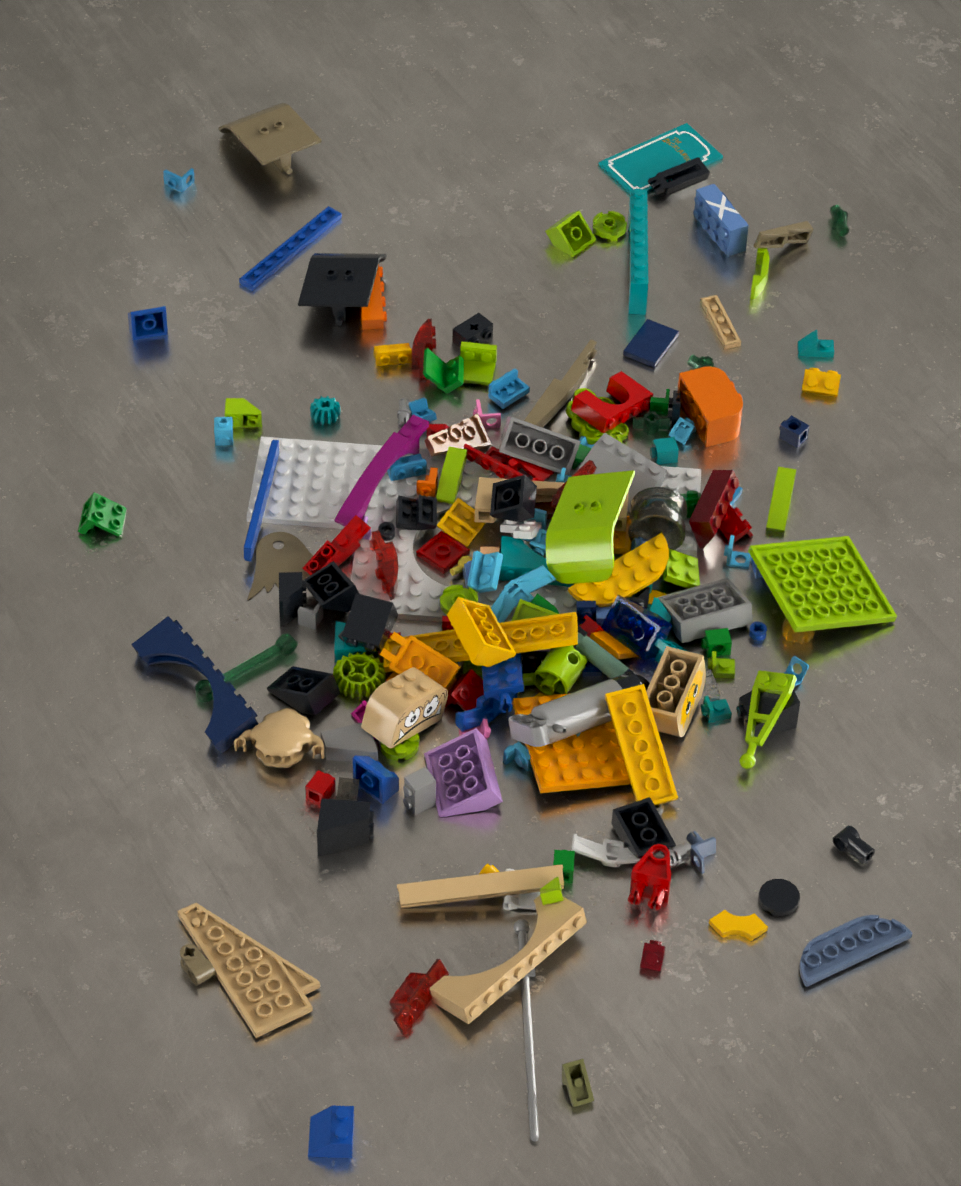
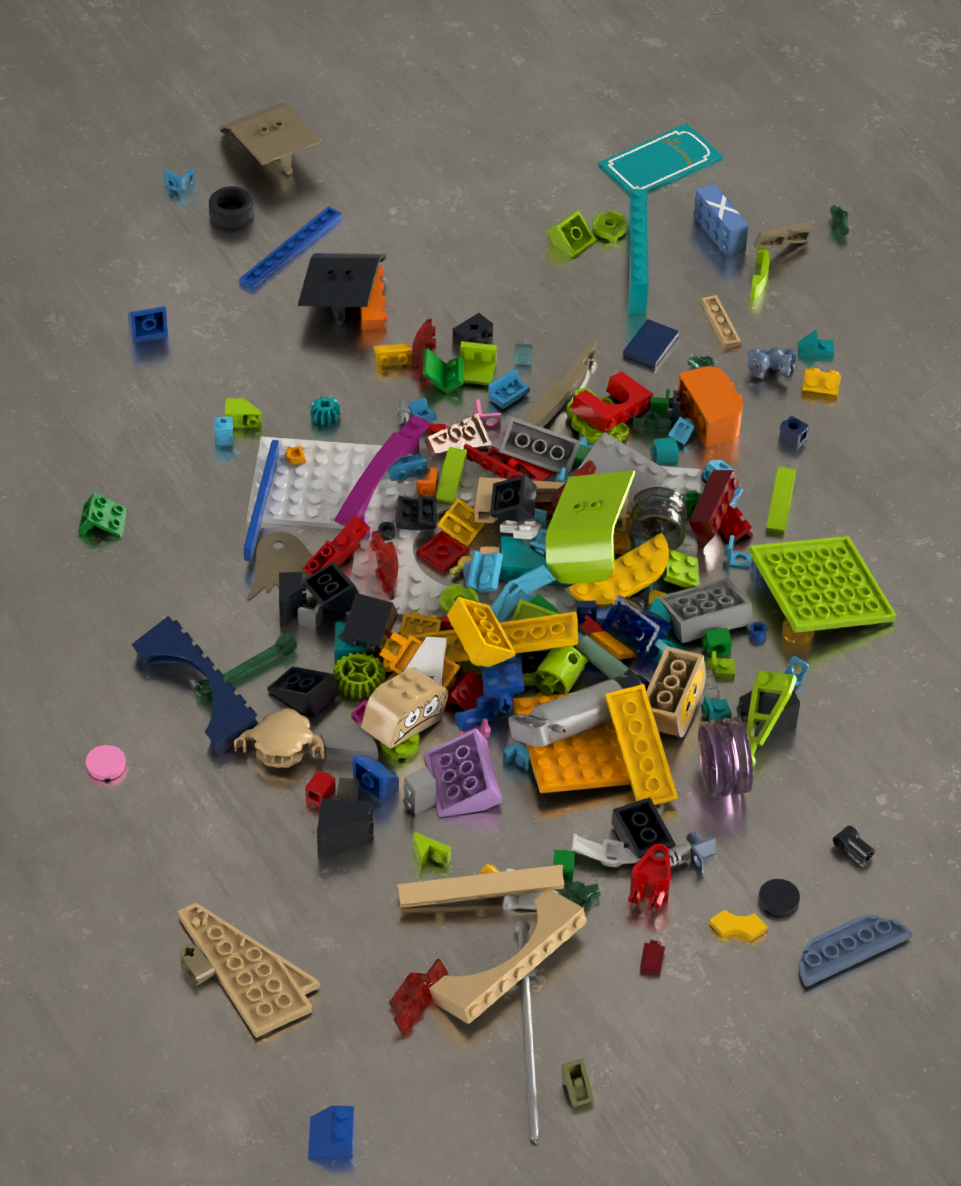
(105, 762): none -> bright pink tile
(231, 218): none -> black tyre
(295, 456): none -> light orange tile
(416, 624): none -> yellow bracket
(429, 848): none -> lime slope
(430, 658): none -> white flag
(523, 355): none -> clear light blue bracket
(551, 892): lime slope -> none
(581, 894): none -> clear green axle
(682, 176): black hinge -> none
(714, 465): none -> medium azure bracket
(725, 757): none -> clear purple wheel
(775, 358): none -> sand blue animal

